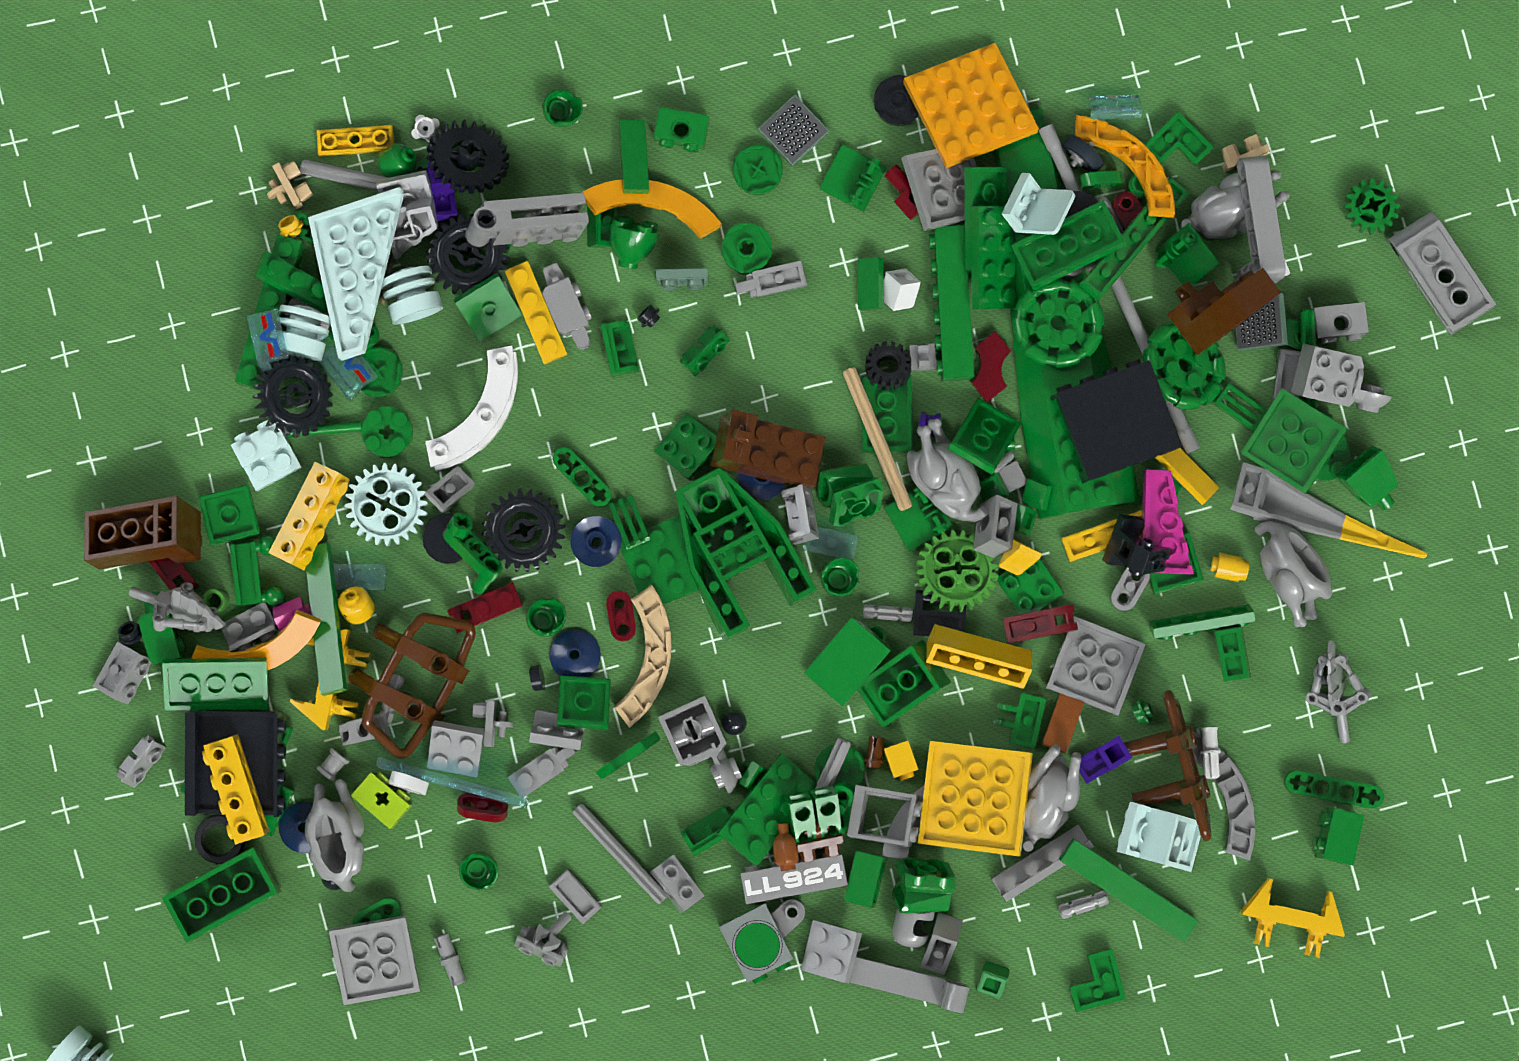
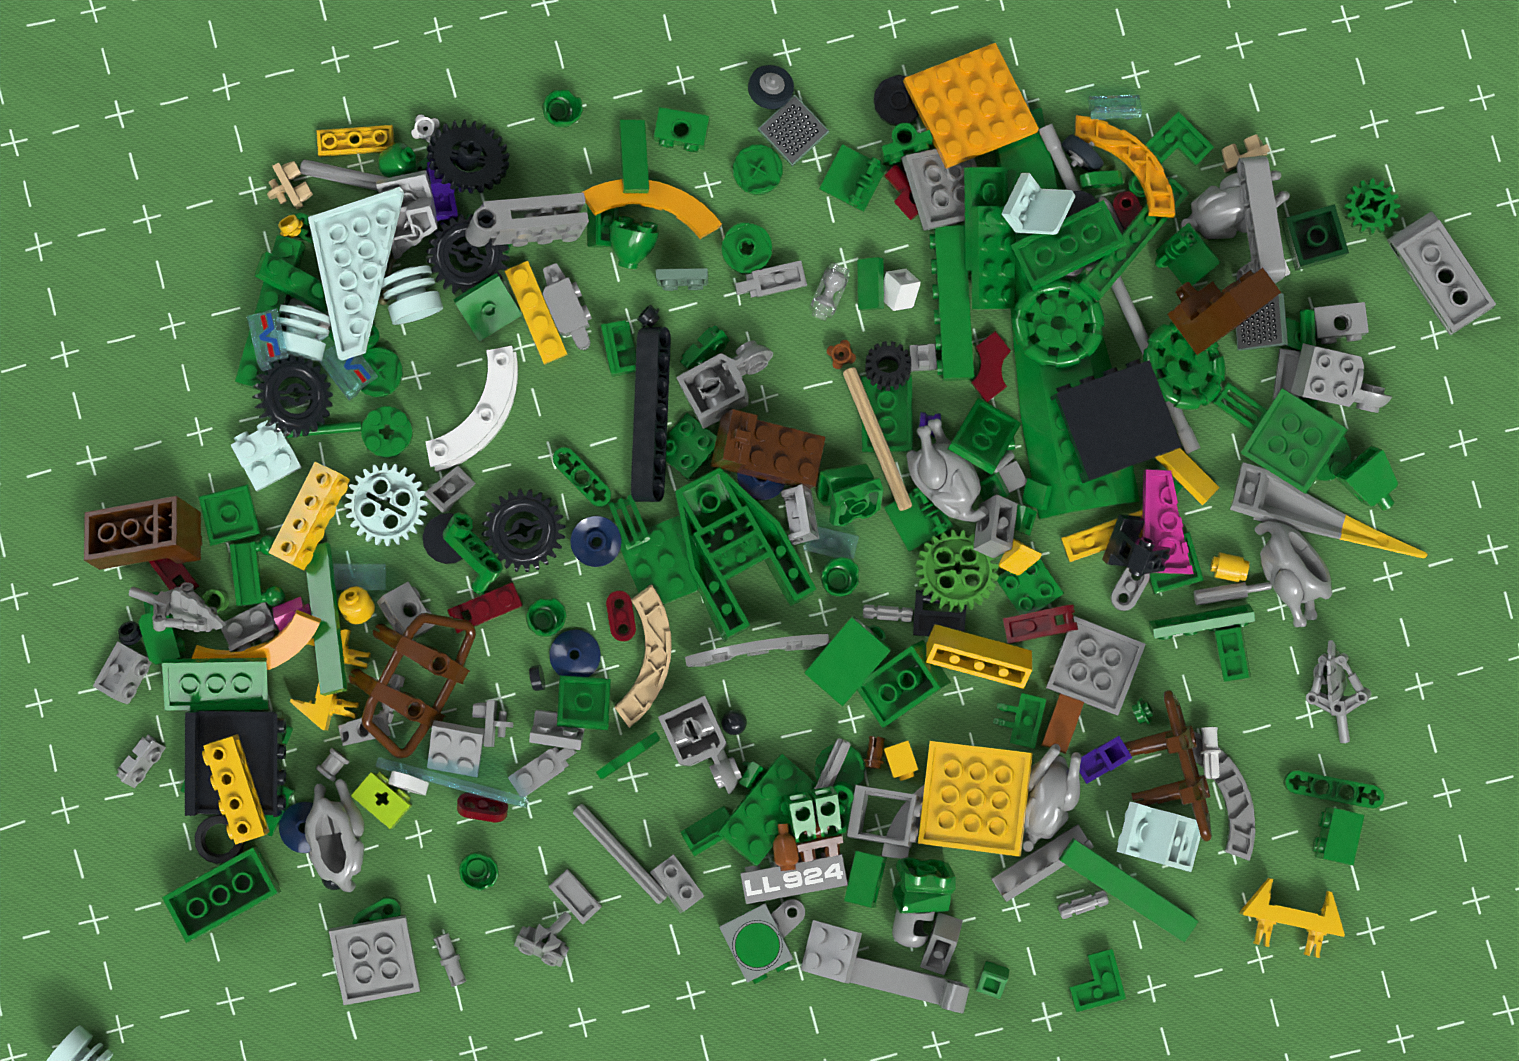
(399, 598): none -> light grey brick
(650, 414): none -> black beam
(718, 384): none -> light grey brick
(753, 648): none -> light grey tile
(770, 86): none -> black wheel
(834, 351): none -> dark orange plate
(835, 279): none -> clear piece
(895, 150): none -> green plate
(1228, 592): none -> light grey axle
(1315, 237): none -> dark green brick

